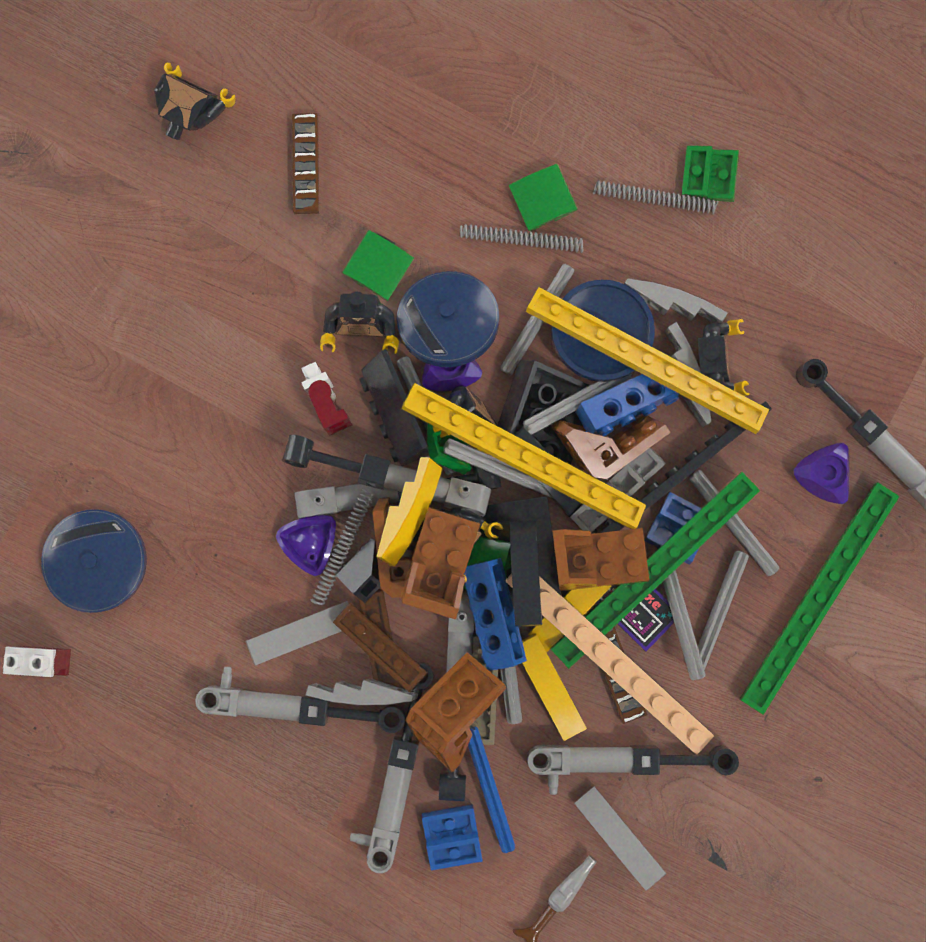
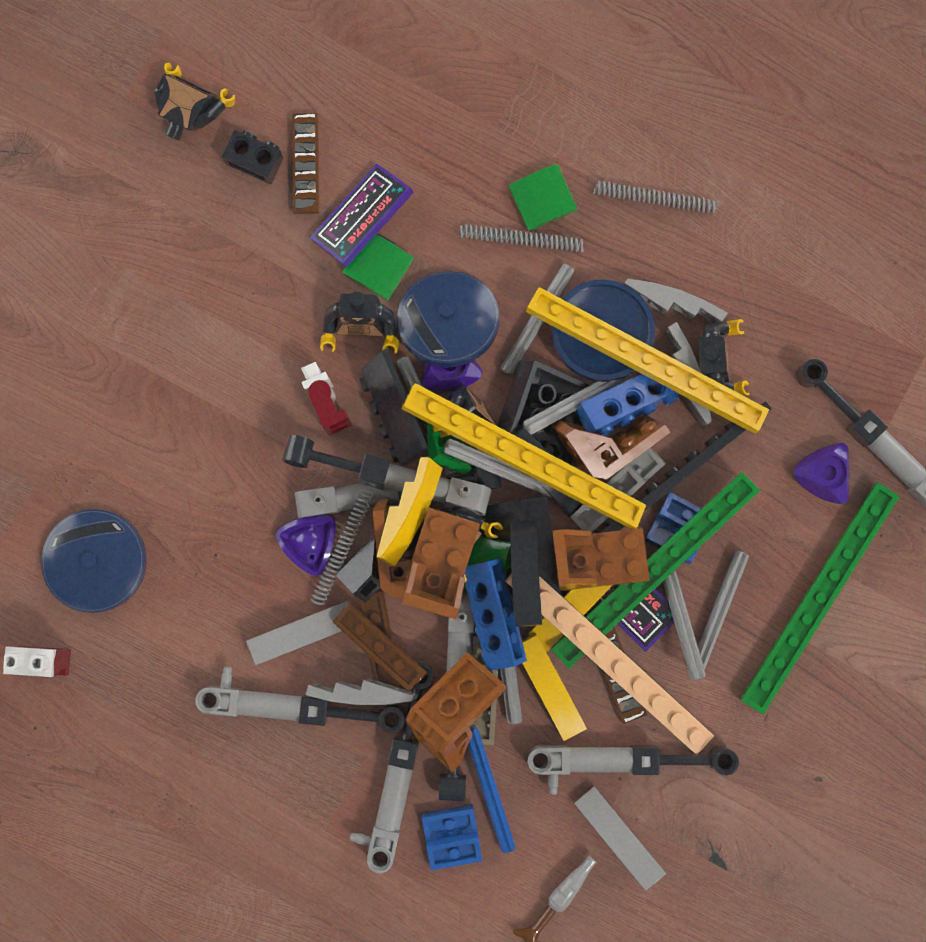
(250, 161): none -> black brick
(361, 215): none -> tile
(710, 173): green slope -> none
(737, 527): light grey axle -> none

